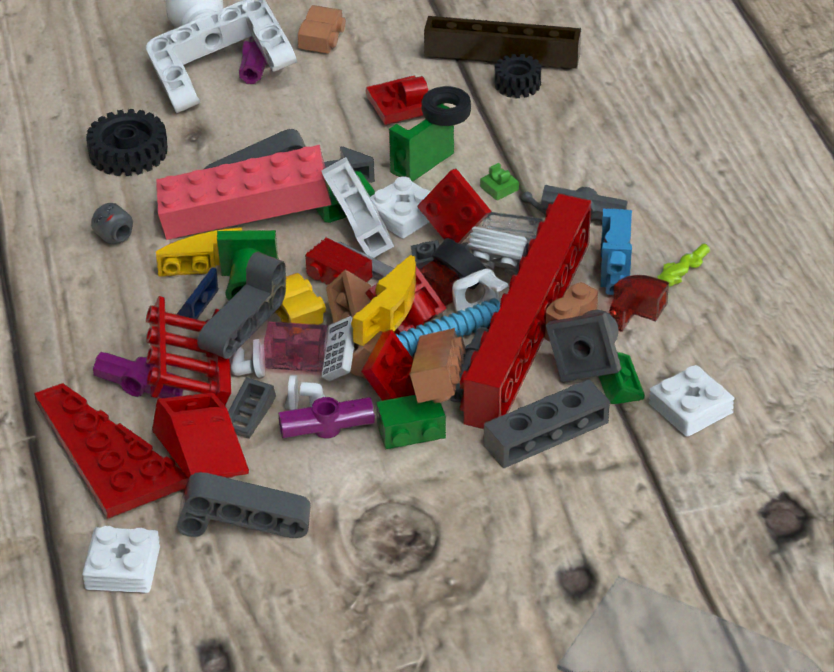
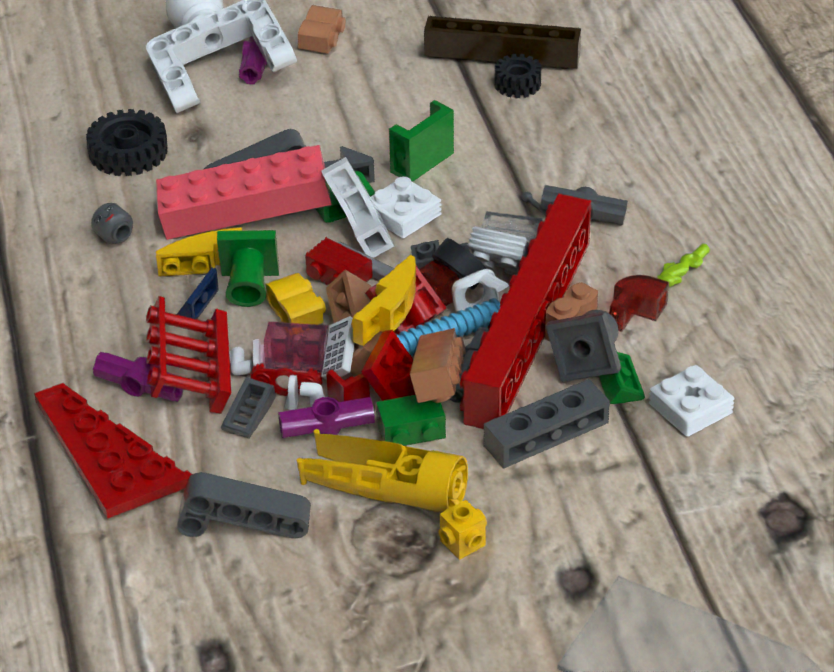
(121, 559): white brick -> none
(199, 435): red slope -> none
(248, 308): dark grey beam -> none
(270, 375): none -> red piece
(347, 389): none -> red panel
(387, 471): none -> yellow piece
(398, 98): red plate -> none
(449, 116): black tyre -> none
(454, 207): red plate -> none
(462, 529): none -> yellow brick
(499, 182): bright green tile -> none
(615, 247): dark azure hips -> none

